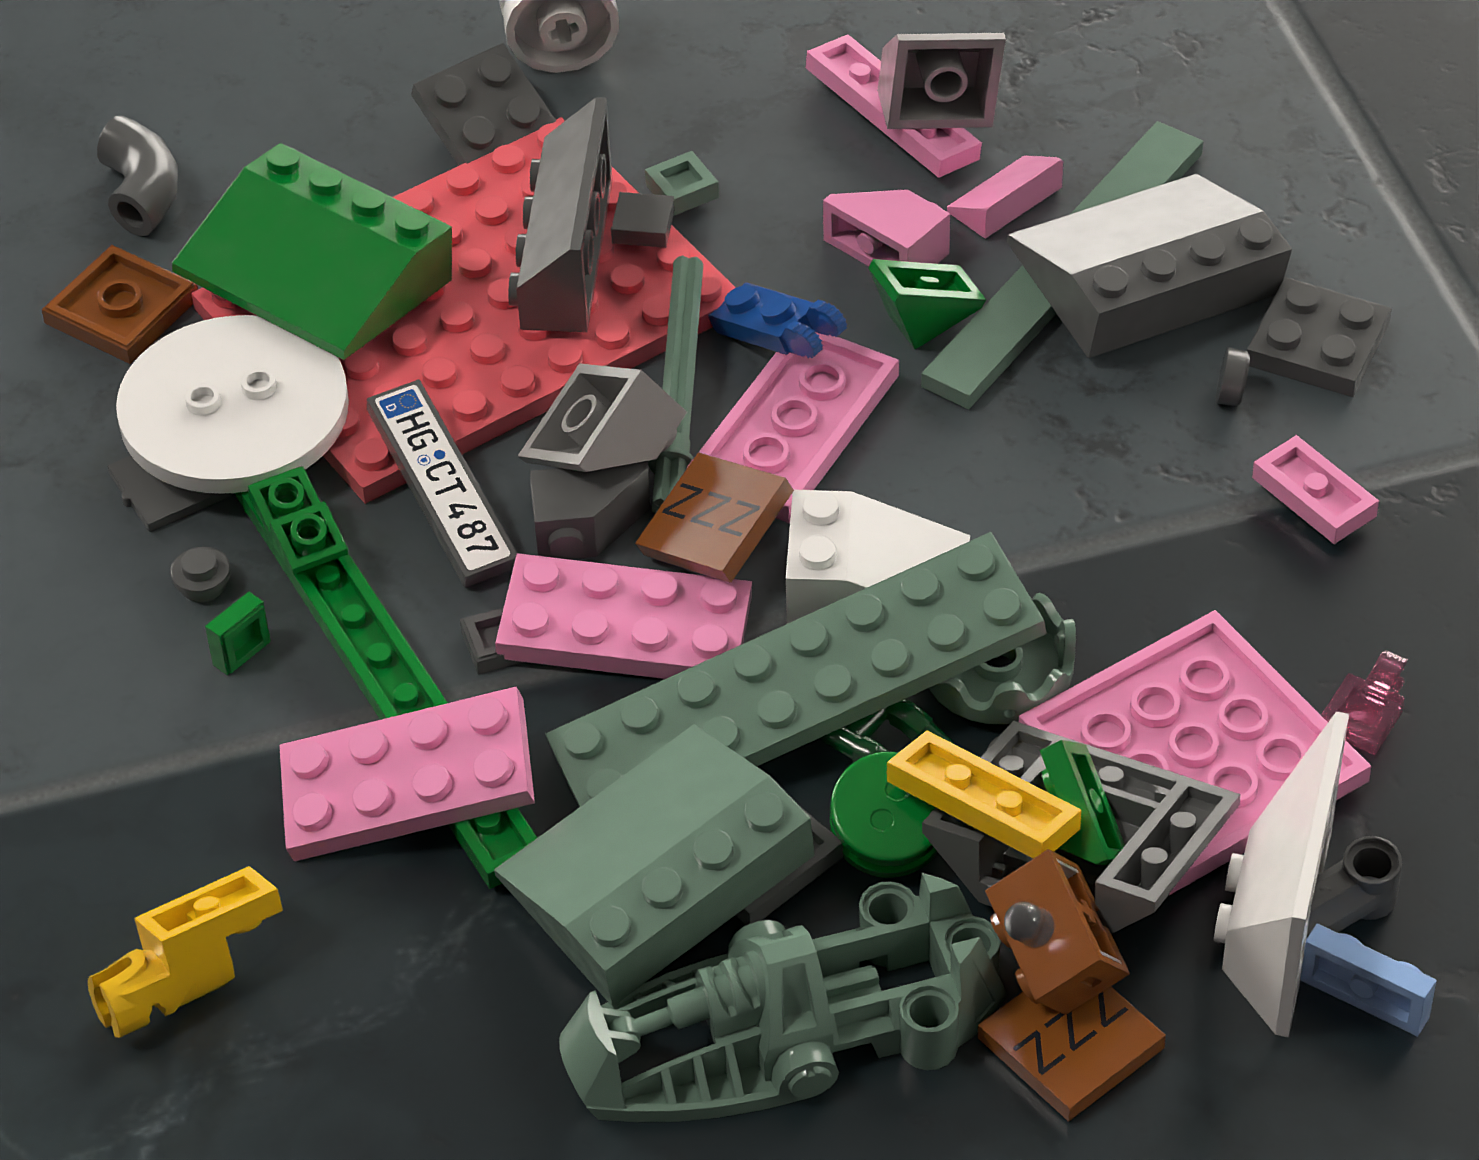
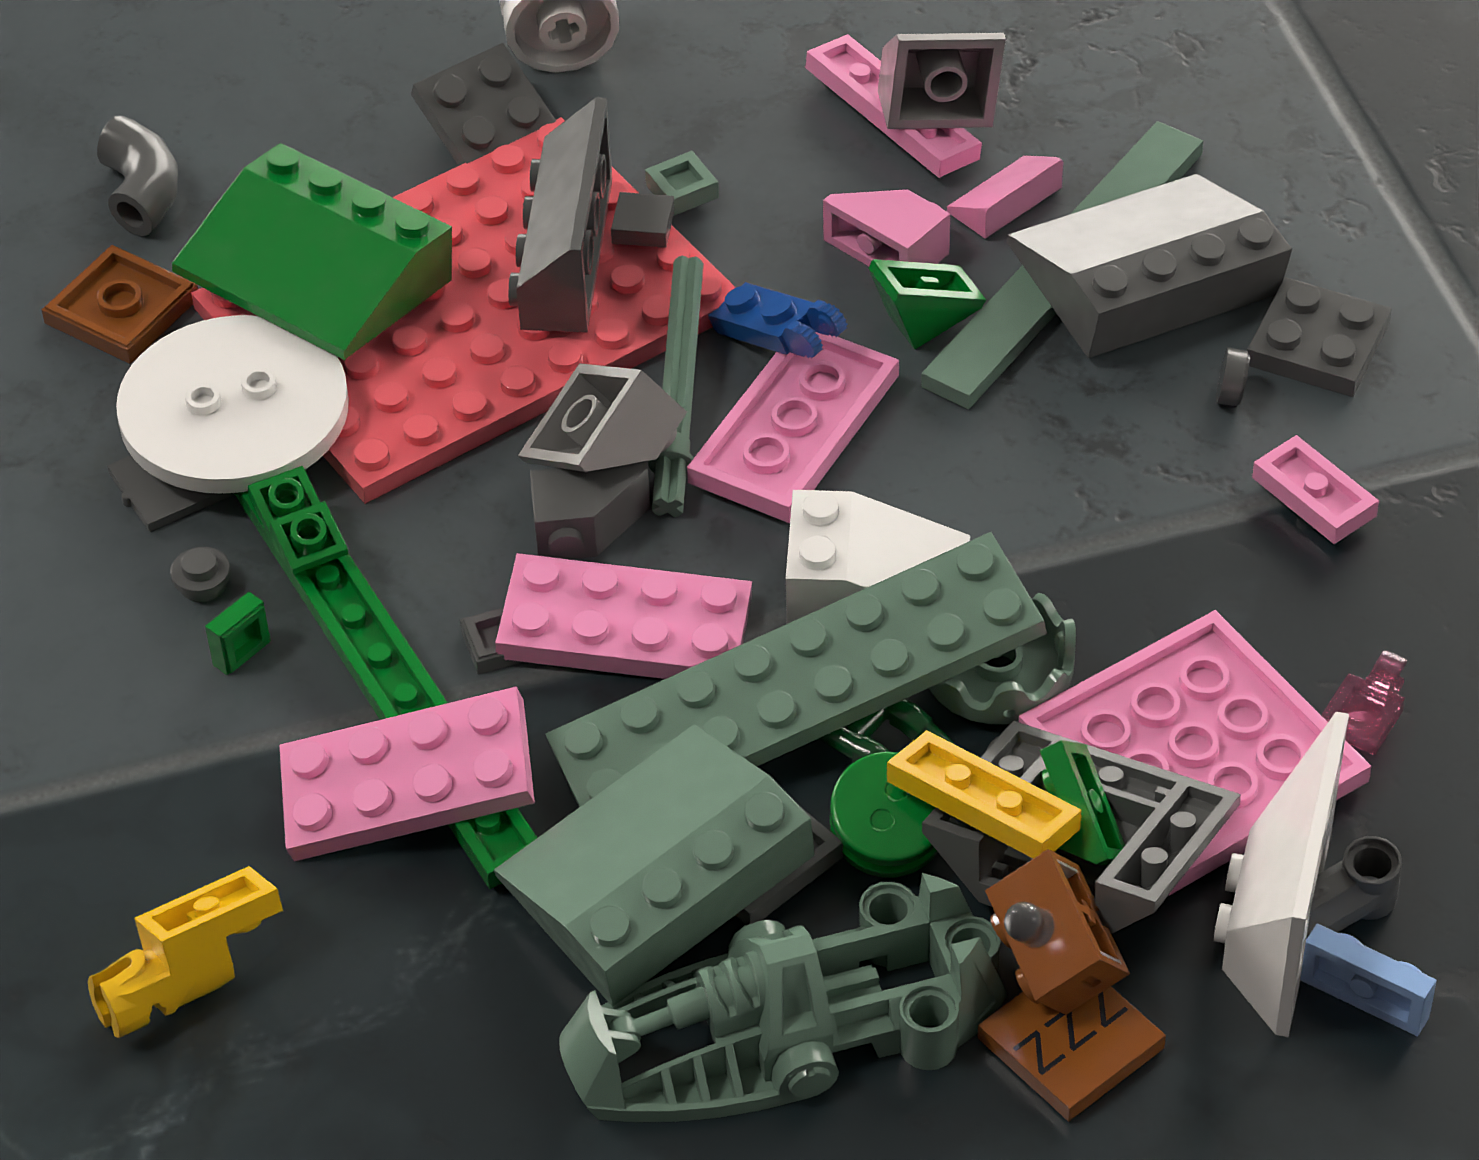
(442, 483): tile -> none
(714, 517): dark orange tile -> none

